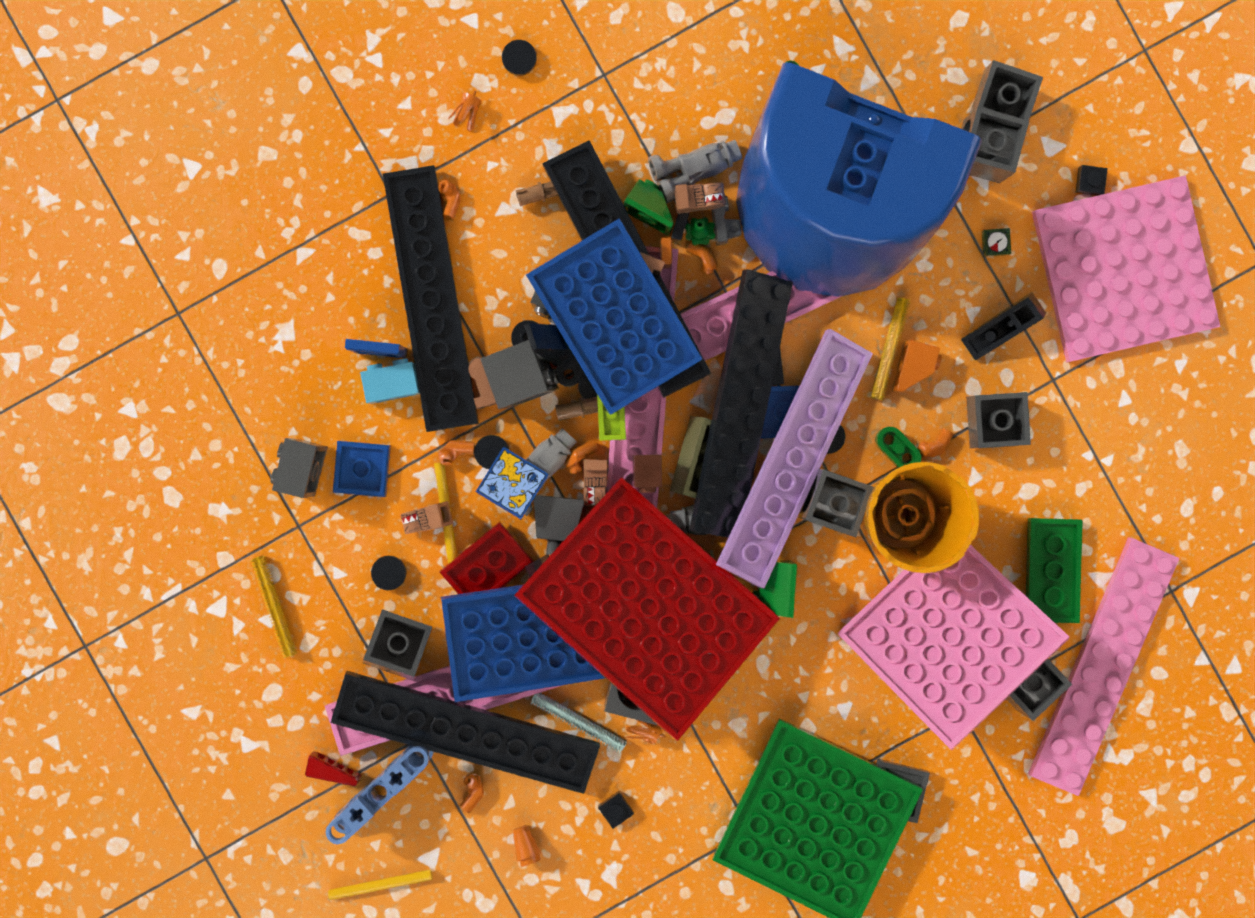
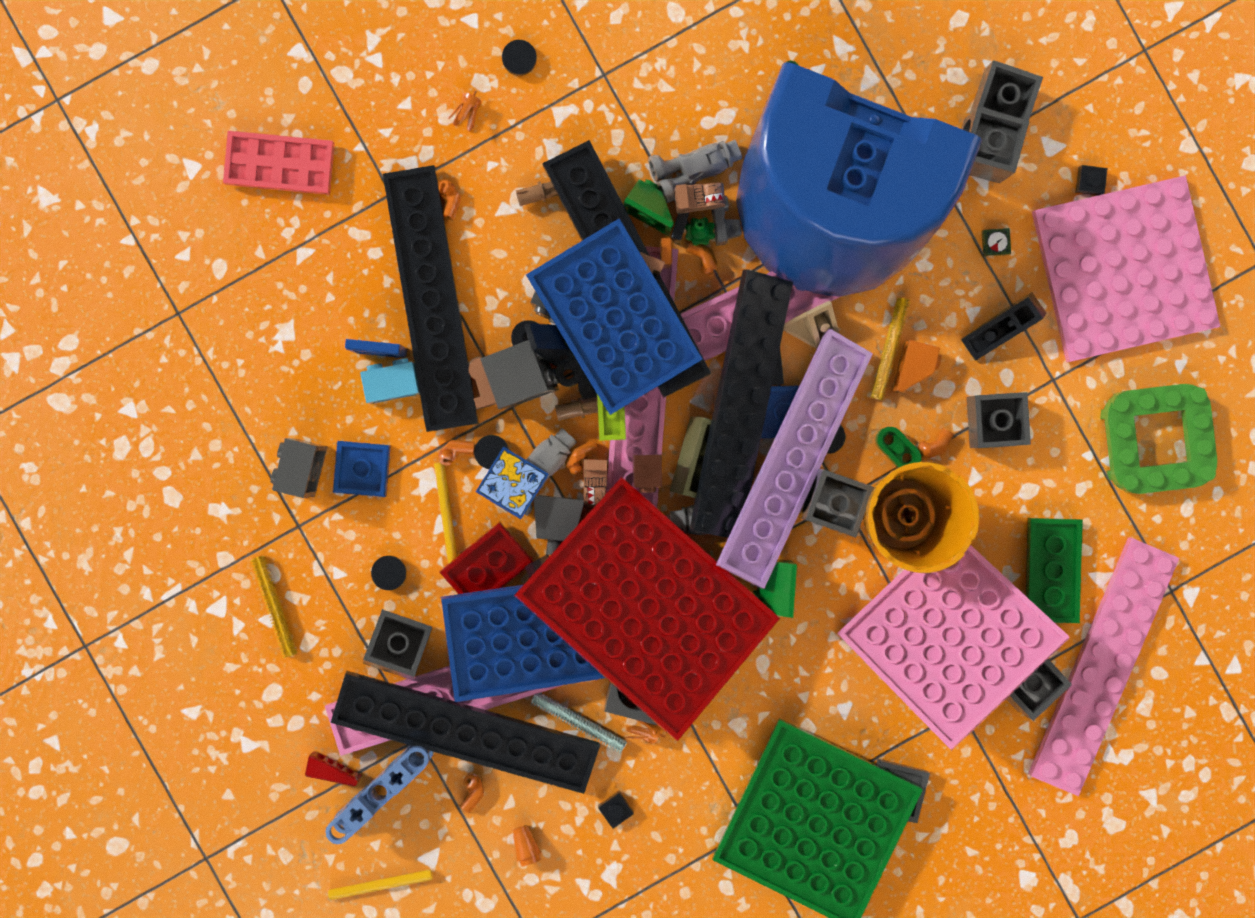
(278, 162): none -> coral plate
(427, 518): nougat leg -> none
(813, 324): none -> tan slope
(1123, 447): none -> bright green plate

